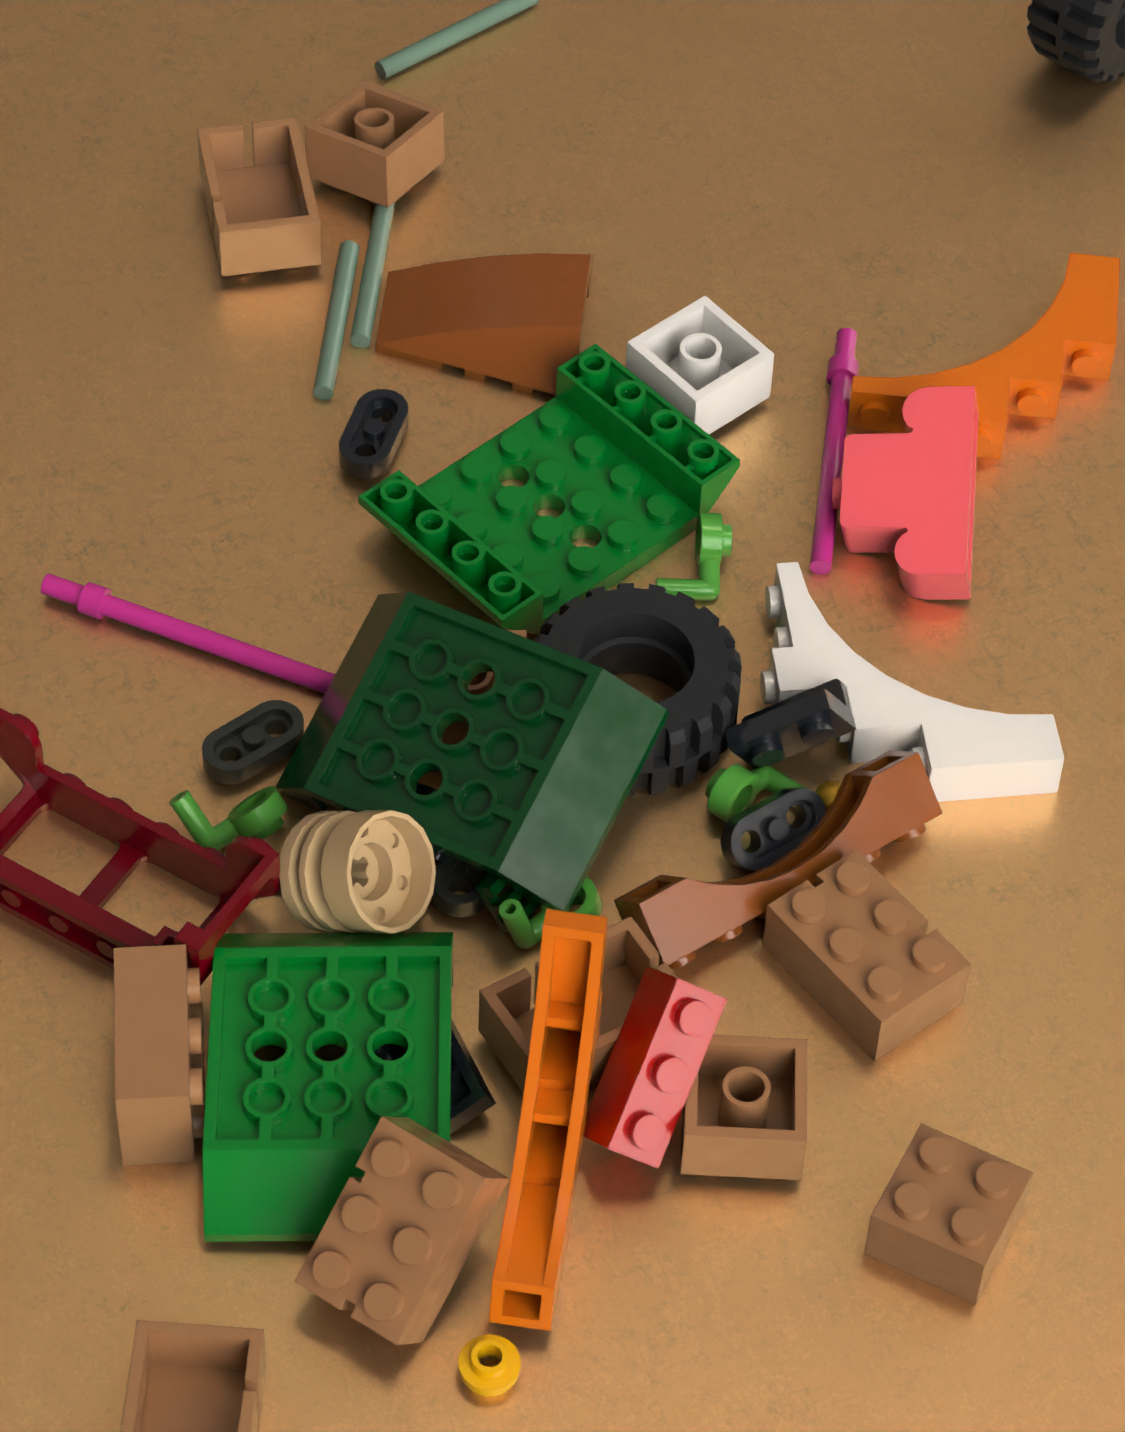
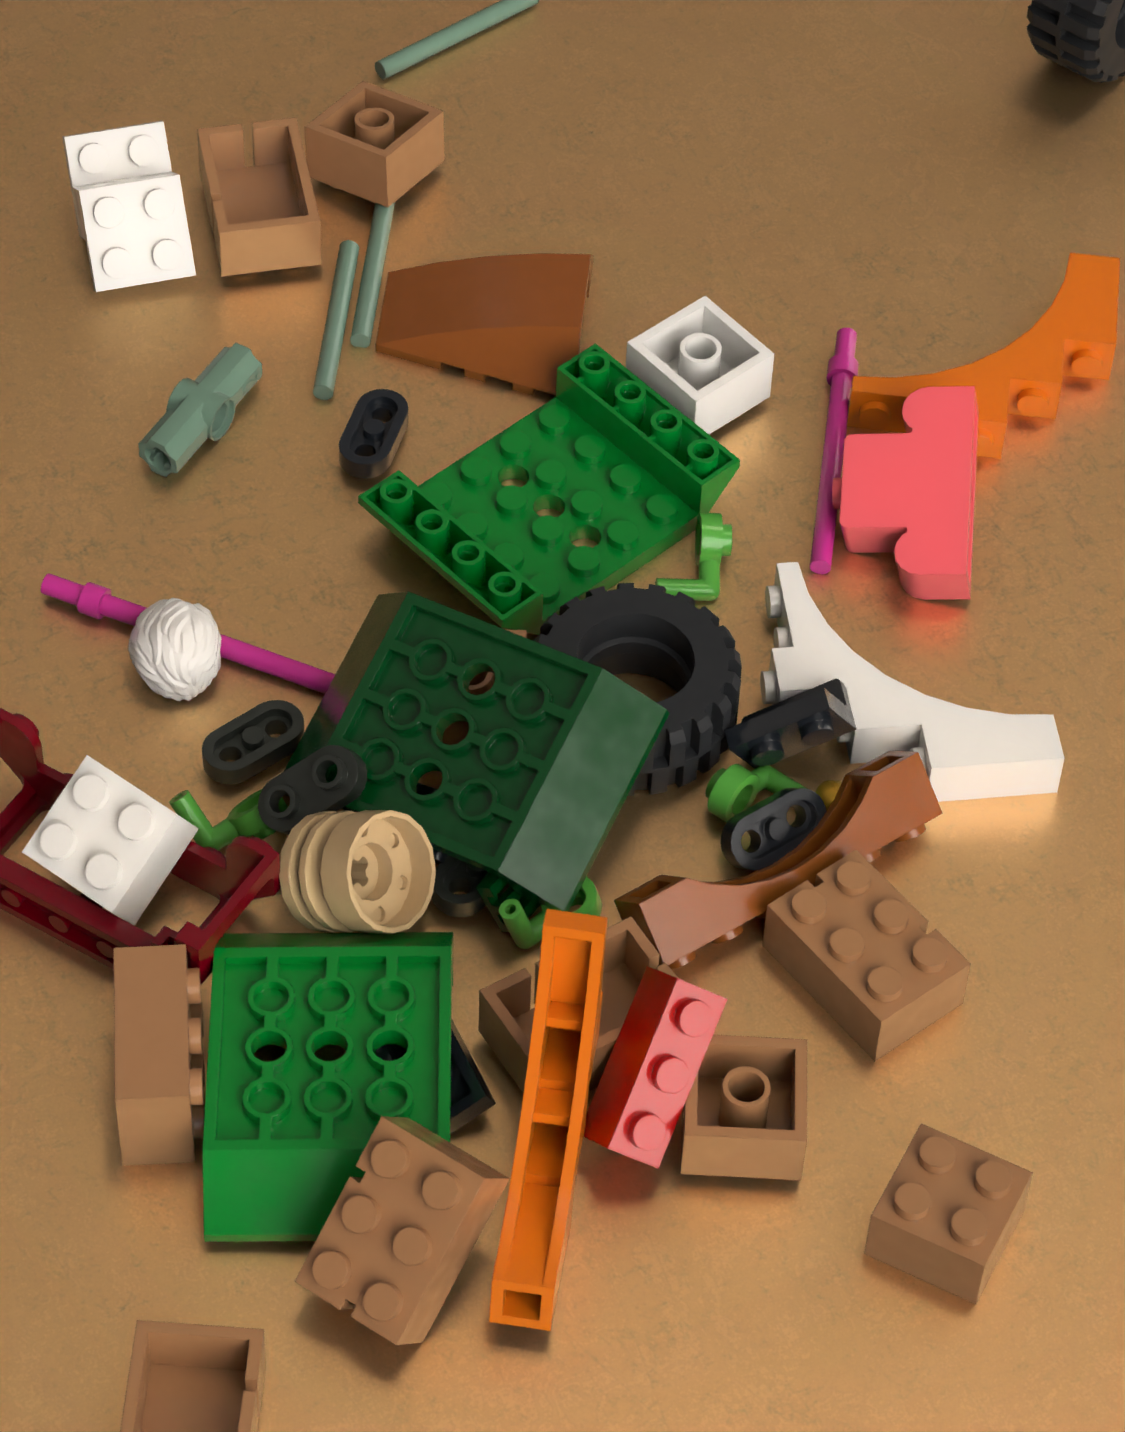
(110, 840): none -> white brick
(129, 206): none -> white bracket
(176, 648): none -> white hair
(200, 409): none -> sand green piece
(309, 789): none -> pearl dark grey plate
(489, 1380): yellow plate -> none

